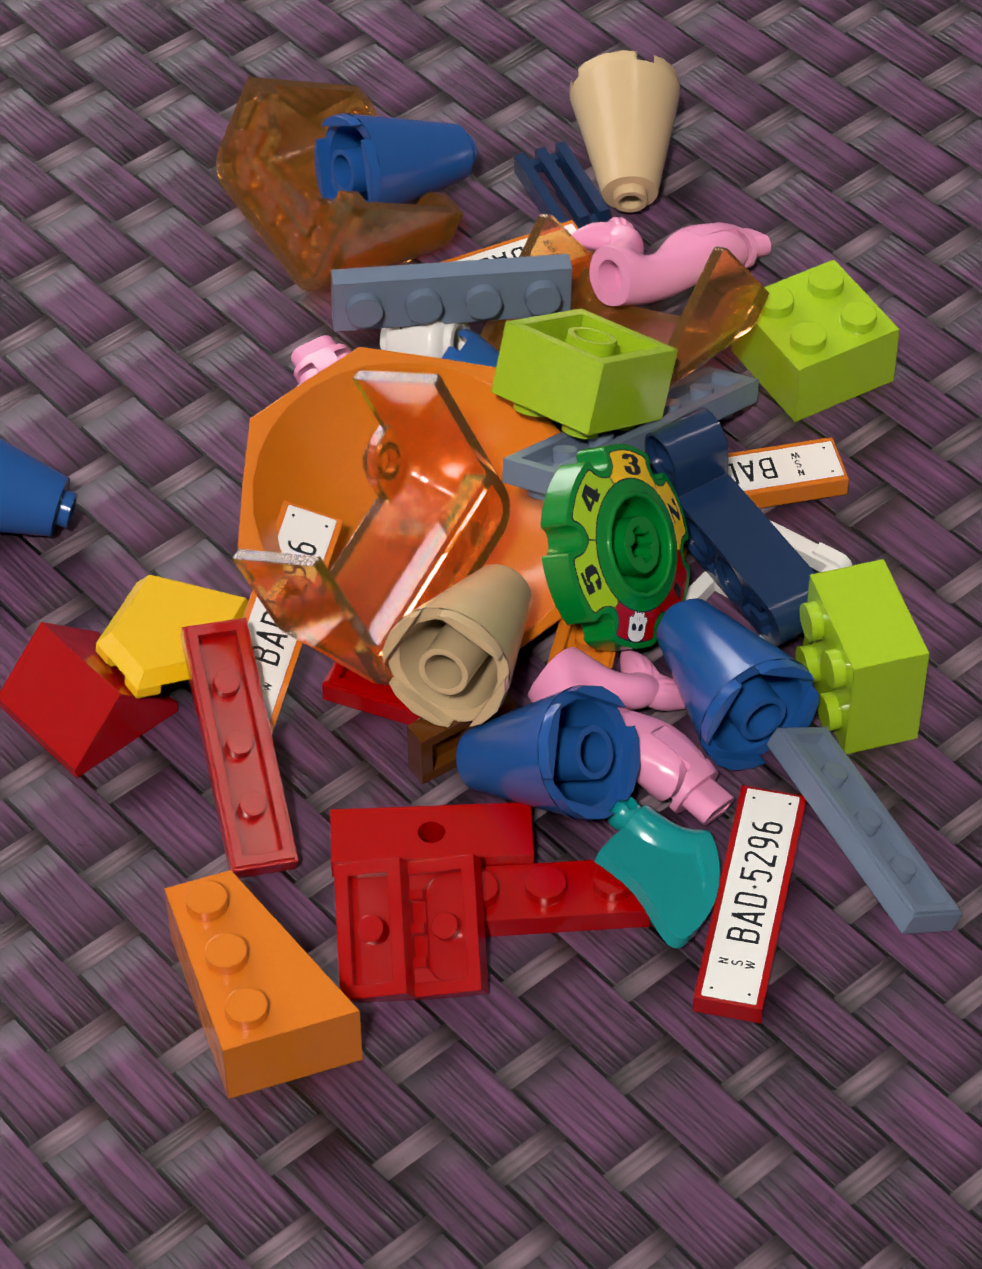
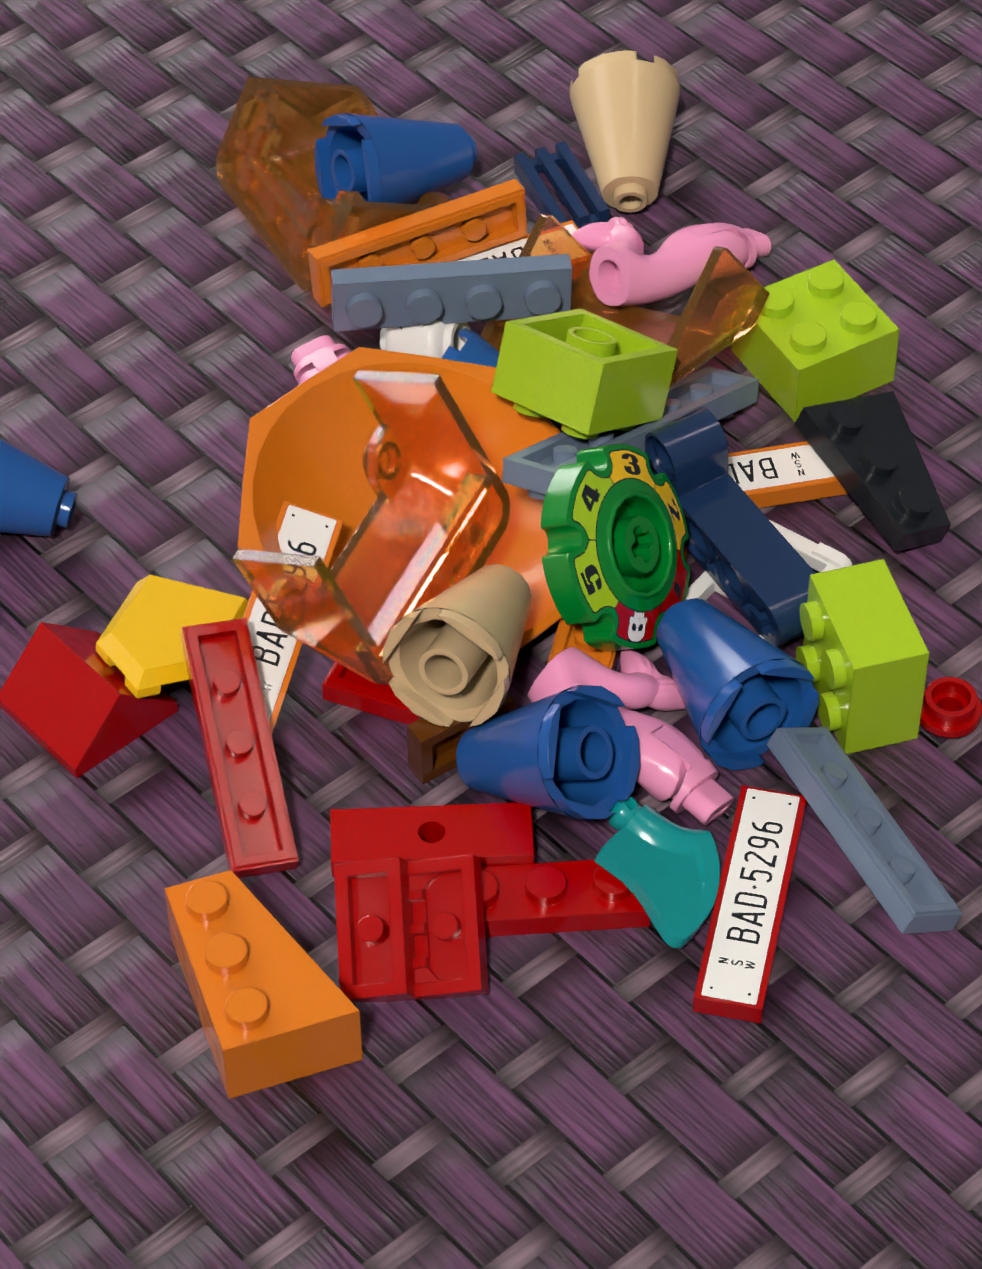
(428, 236): none -> orange tile
(879, 465): none -> black wing
(950, 708): none -> red plate

